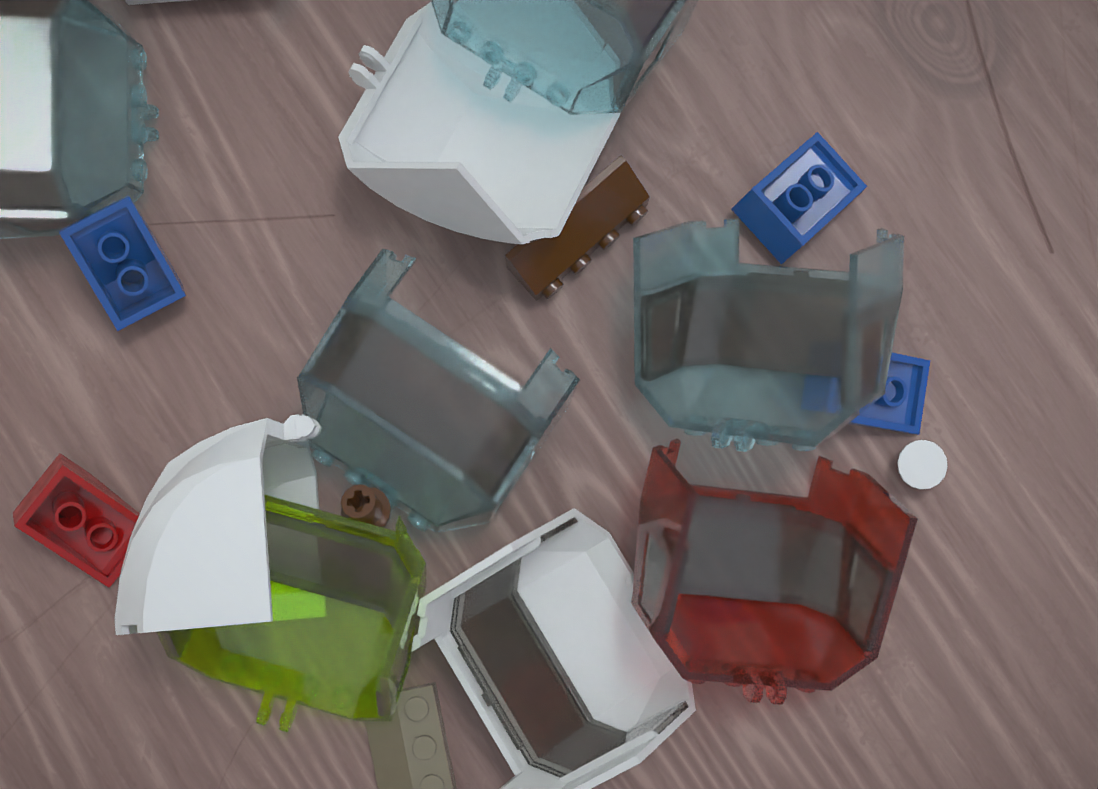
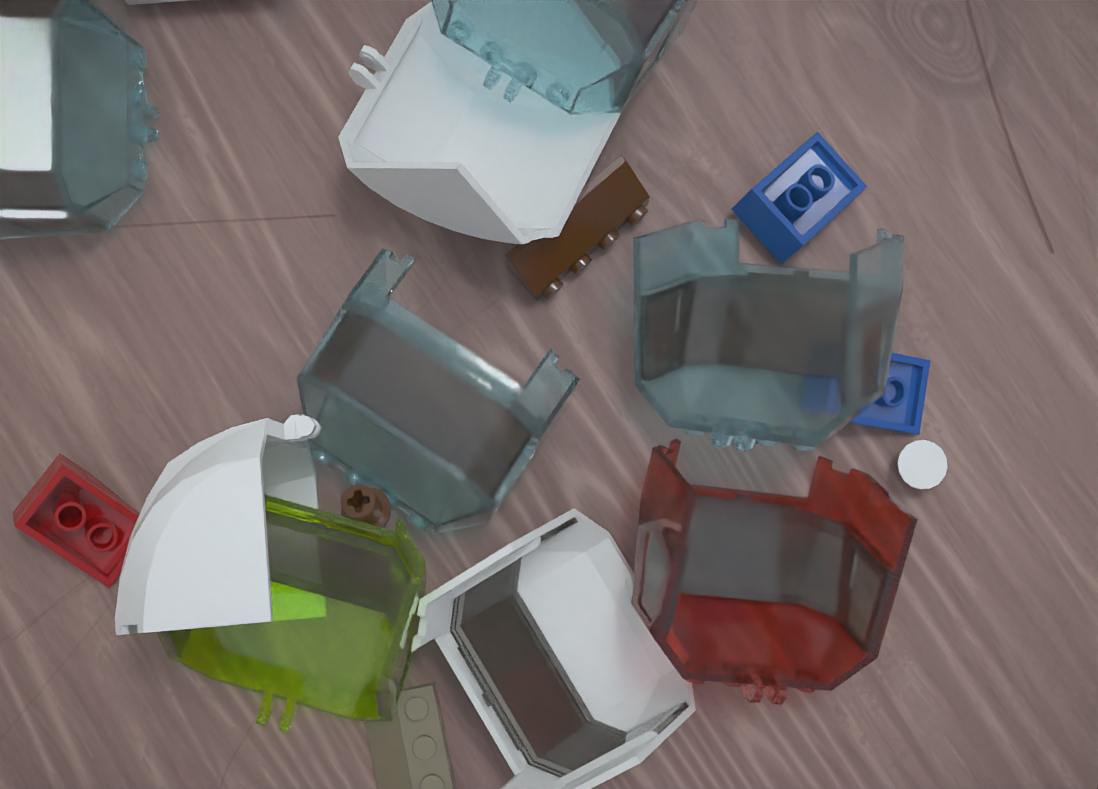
(123, 262): blue slope -> none

